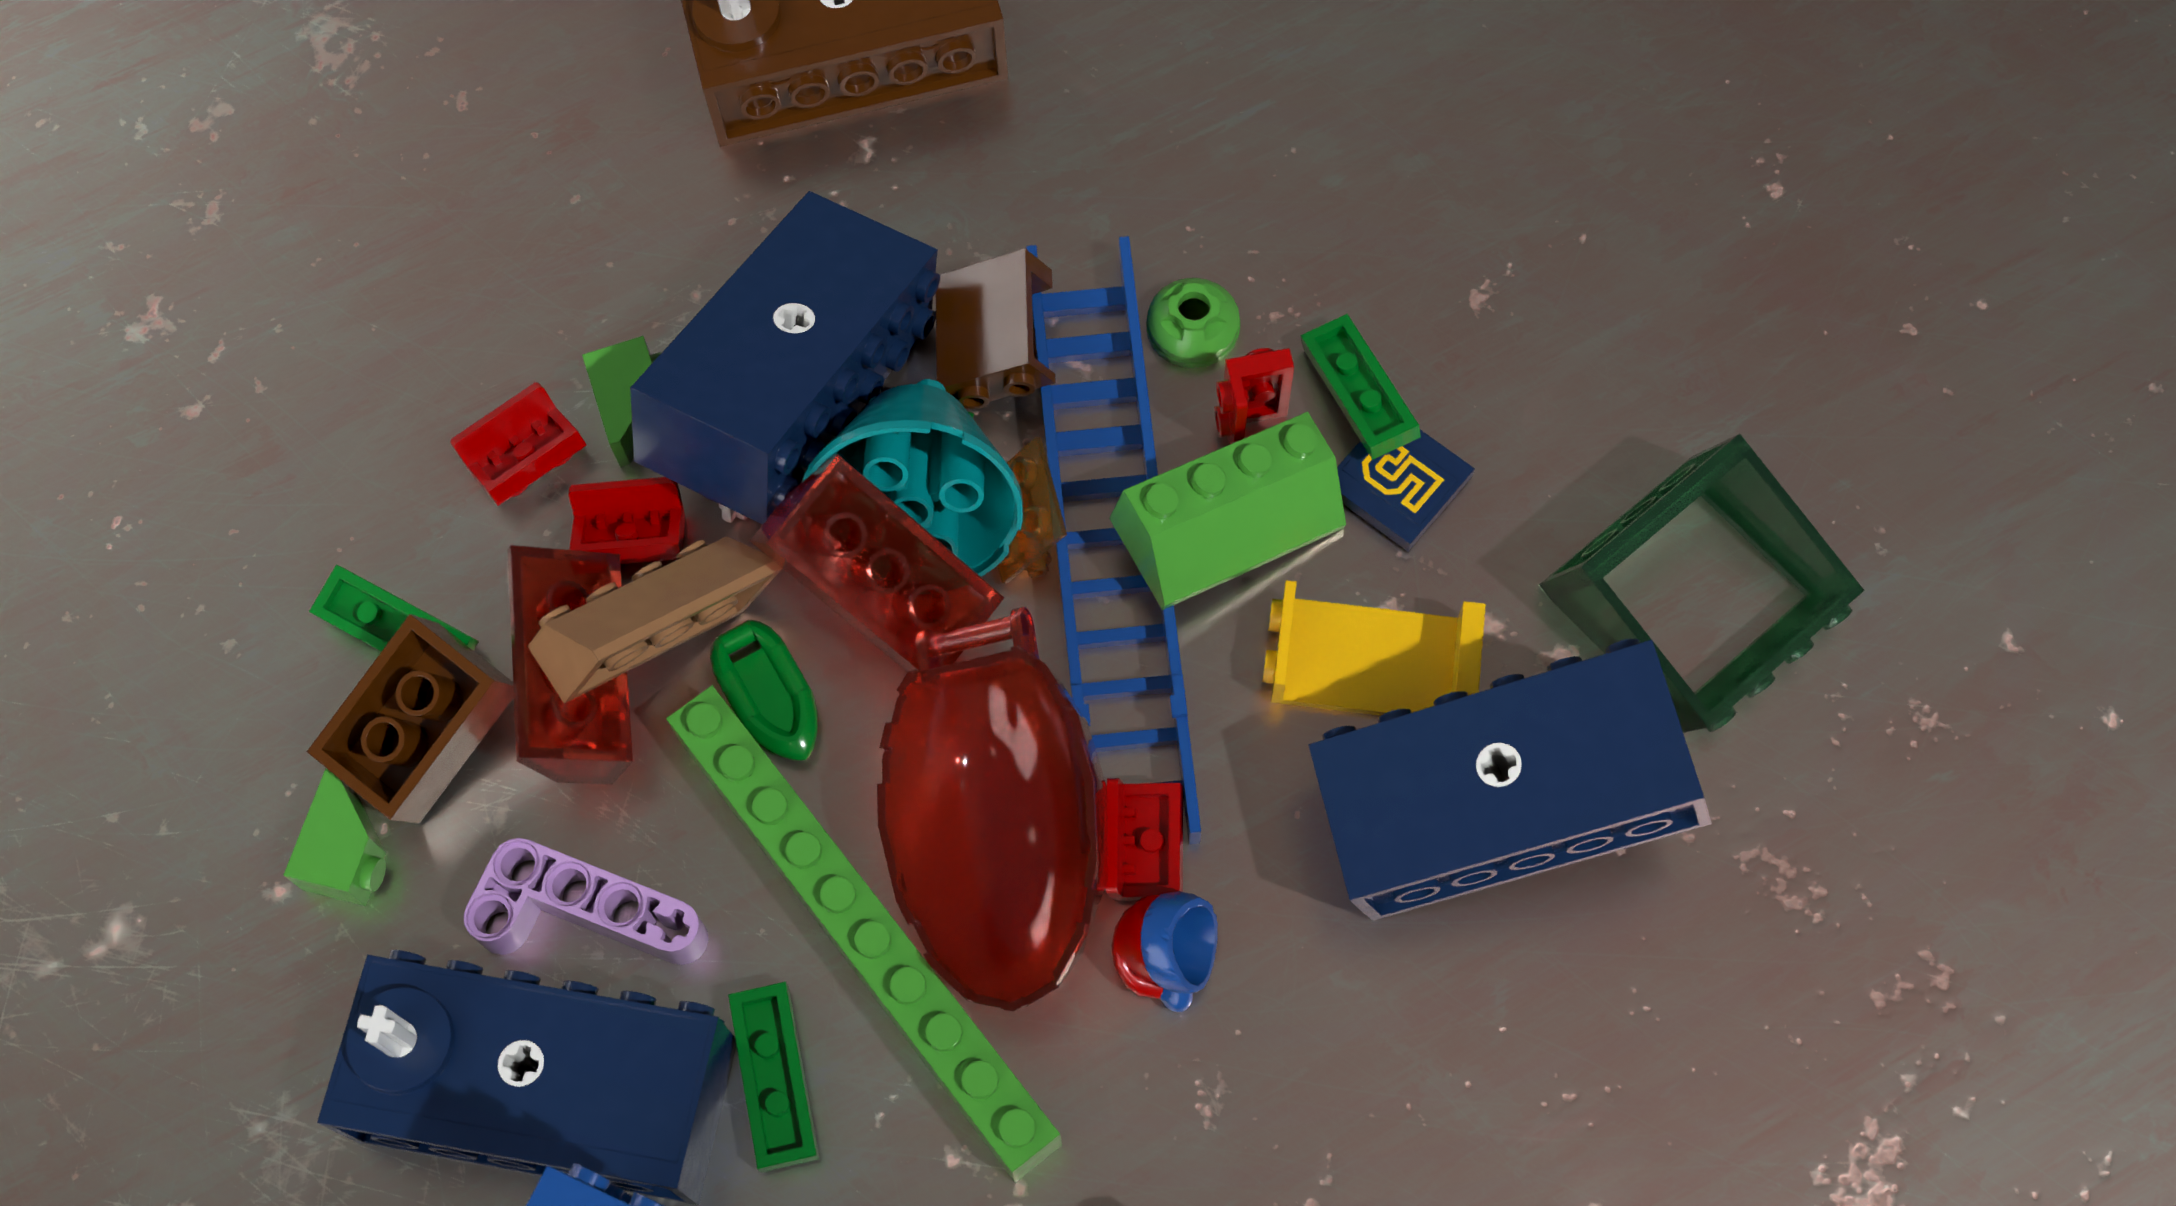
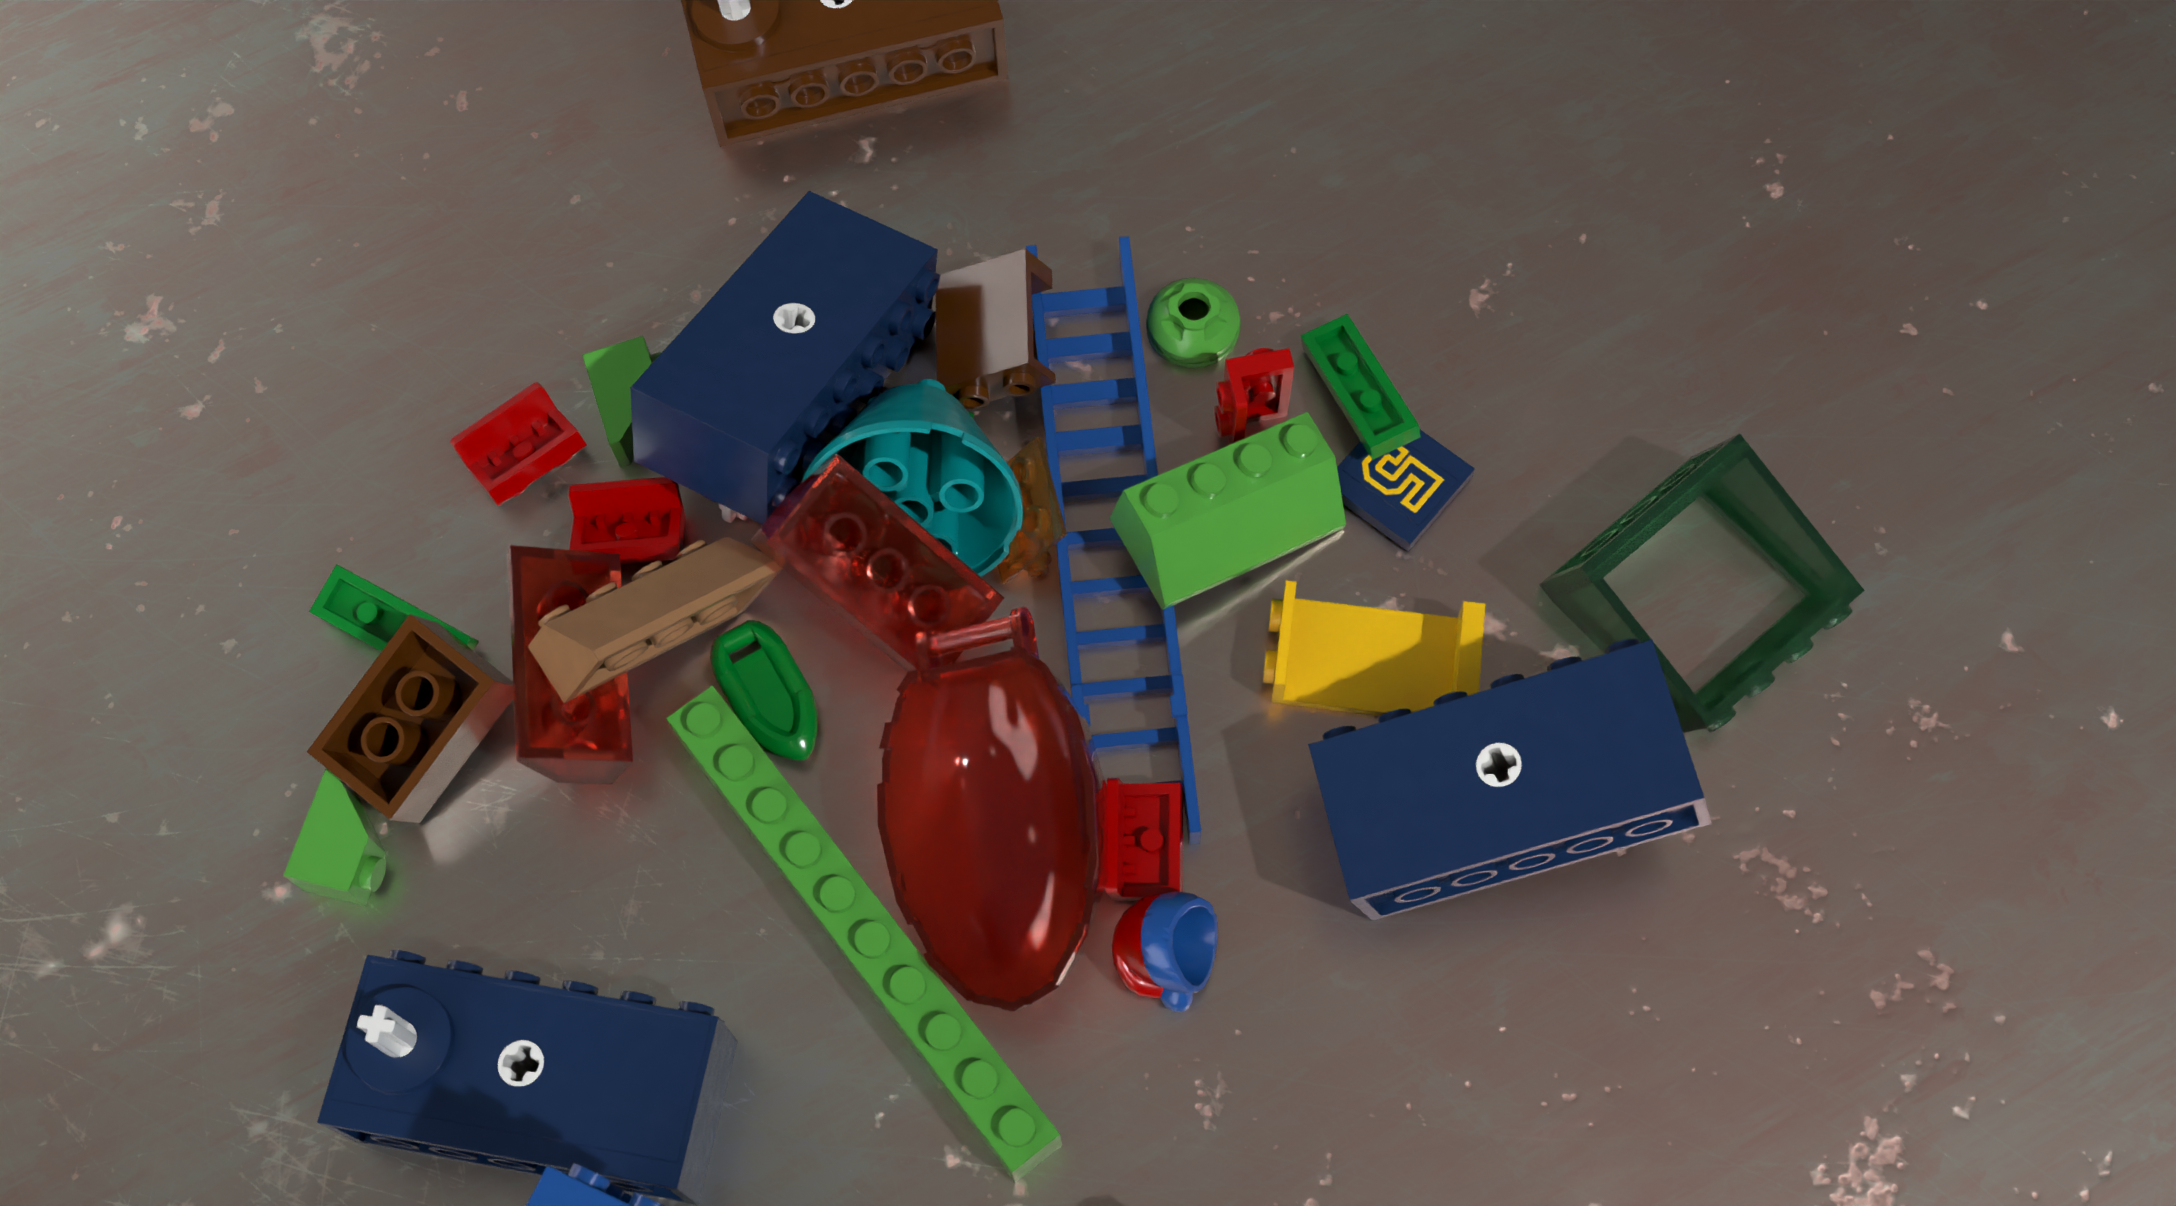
(592, 911): lavender beam -> none
(773, 1077): green plate -> none

